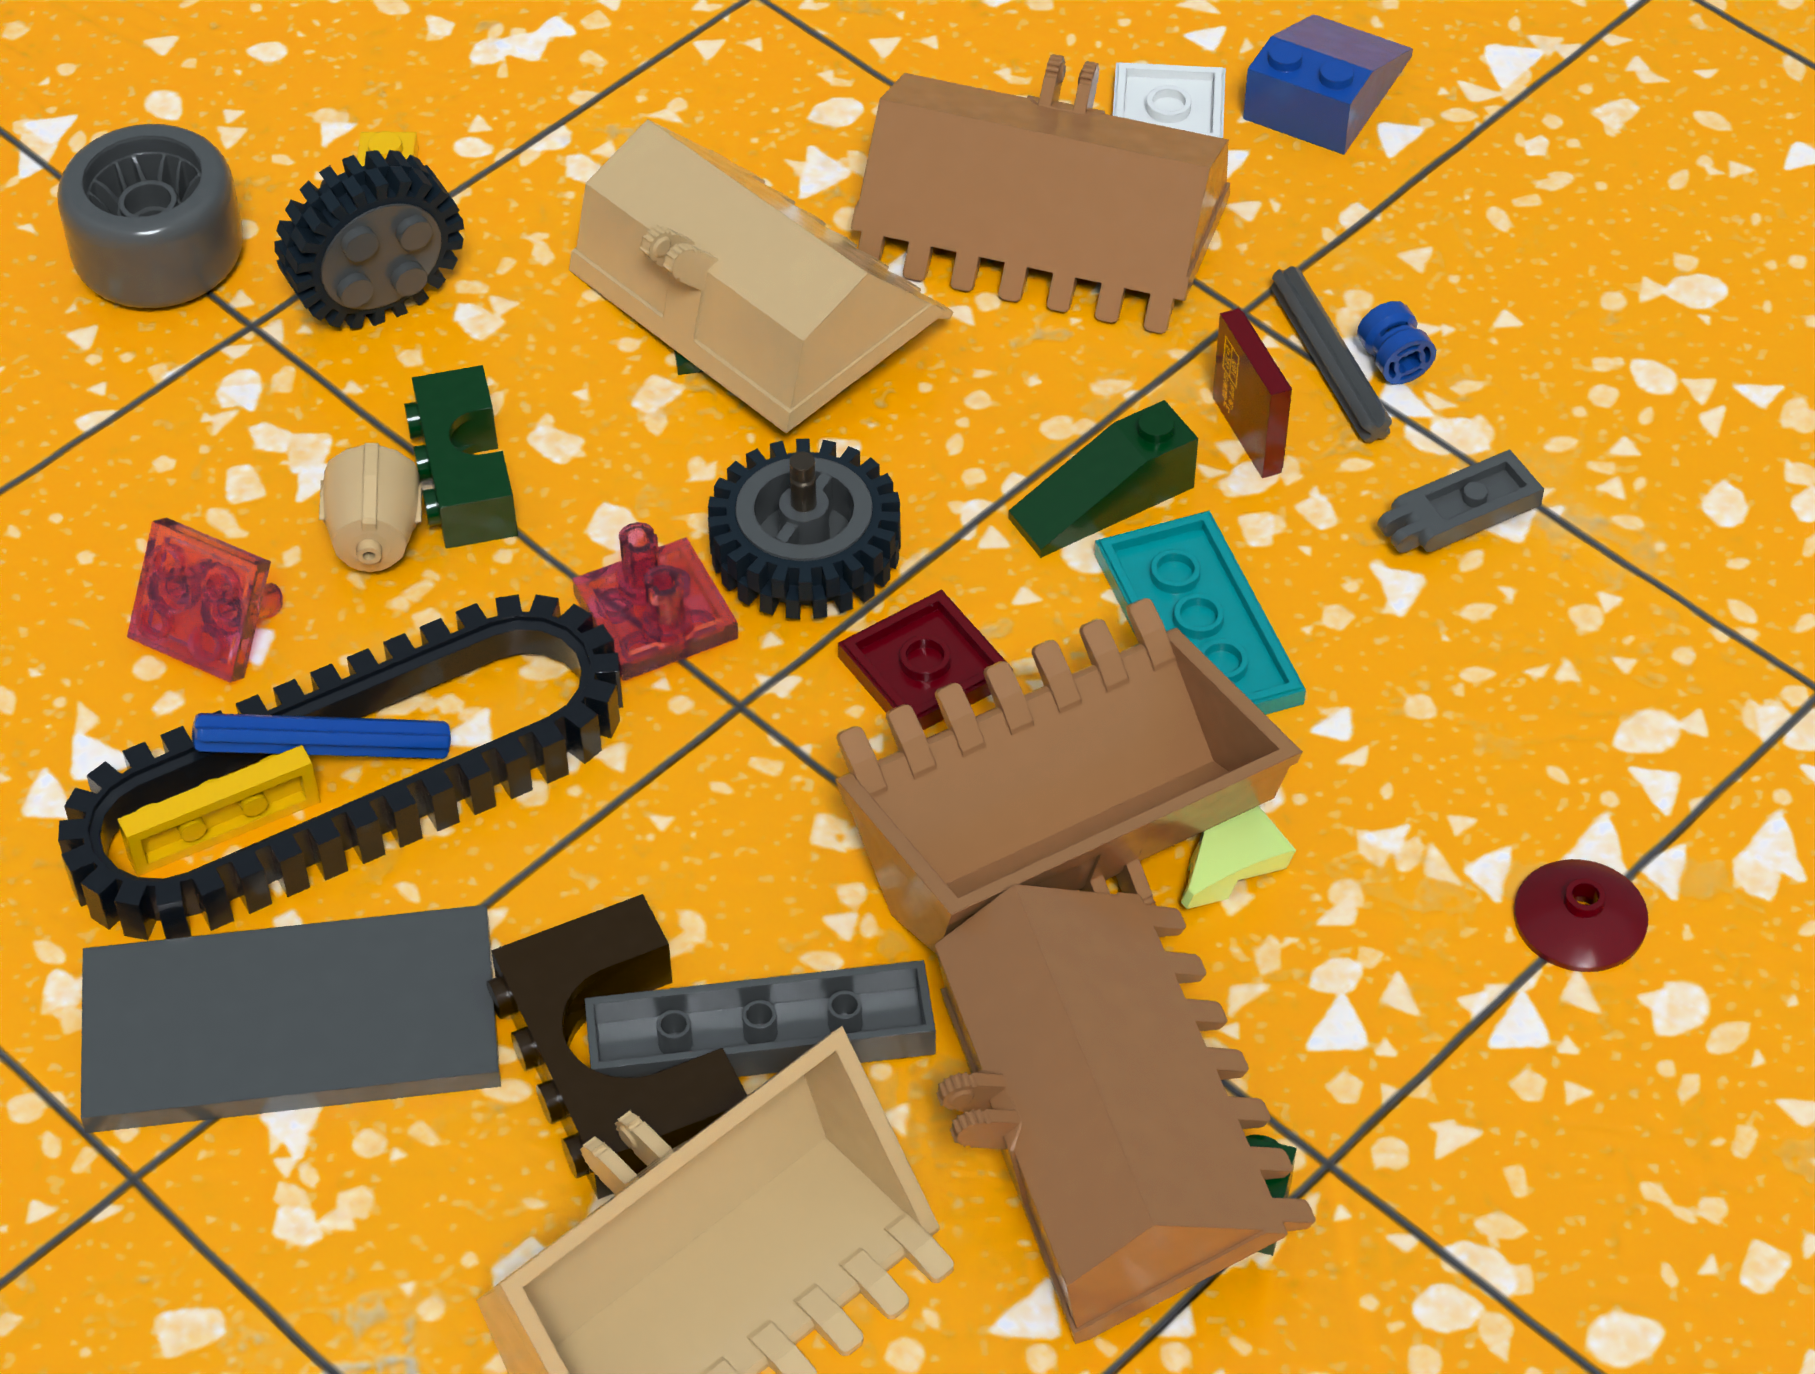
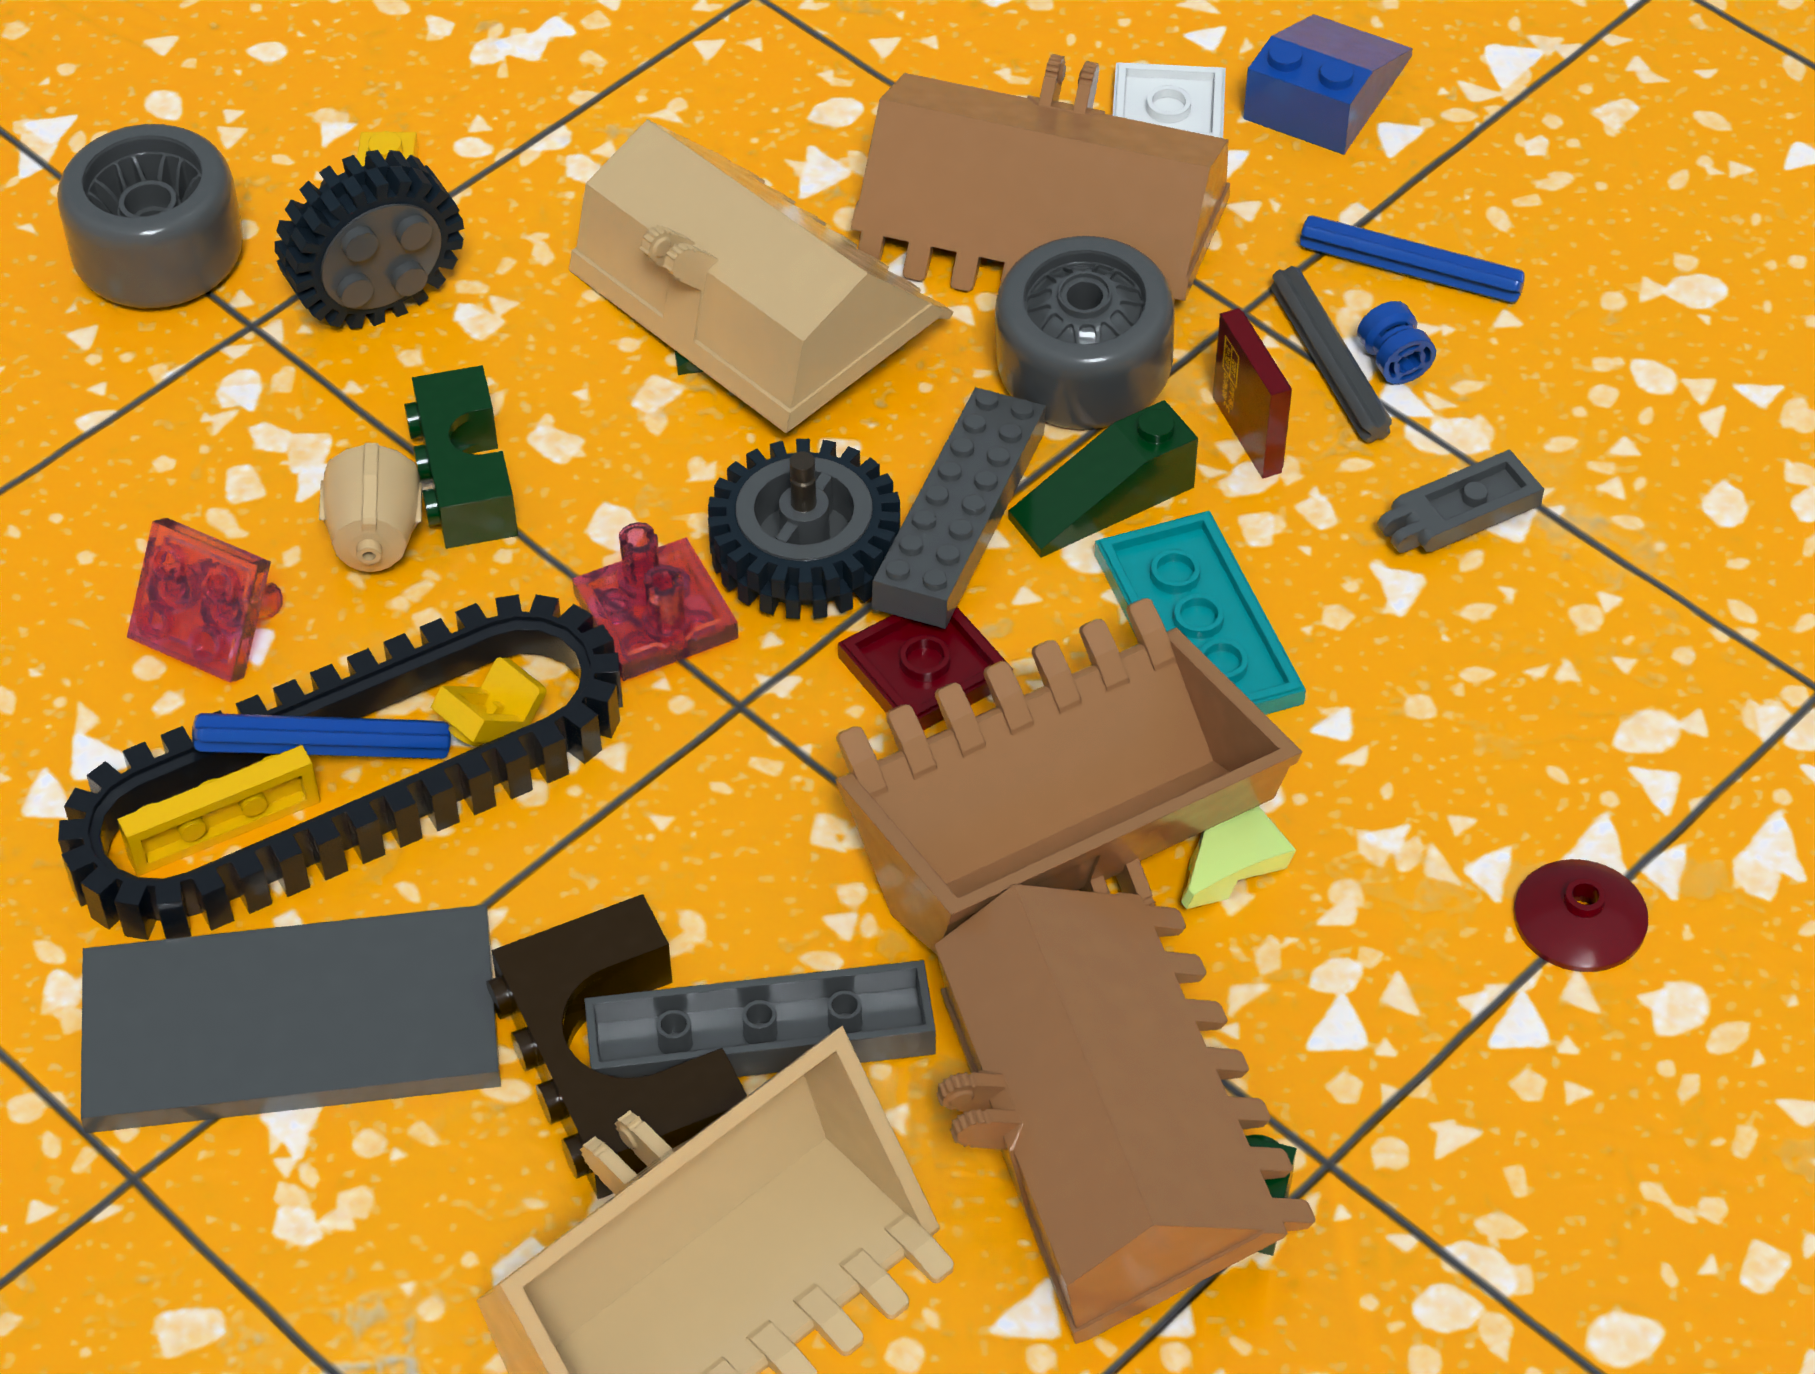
(493, 710): none -> yellow bracket
(958, 508): none -> dark grey piece
(1085, 331): none -> dark grey wheel
(1412, 259): none -> blue axle

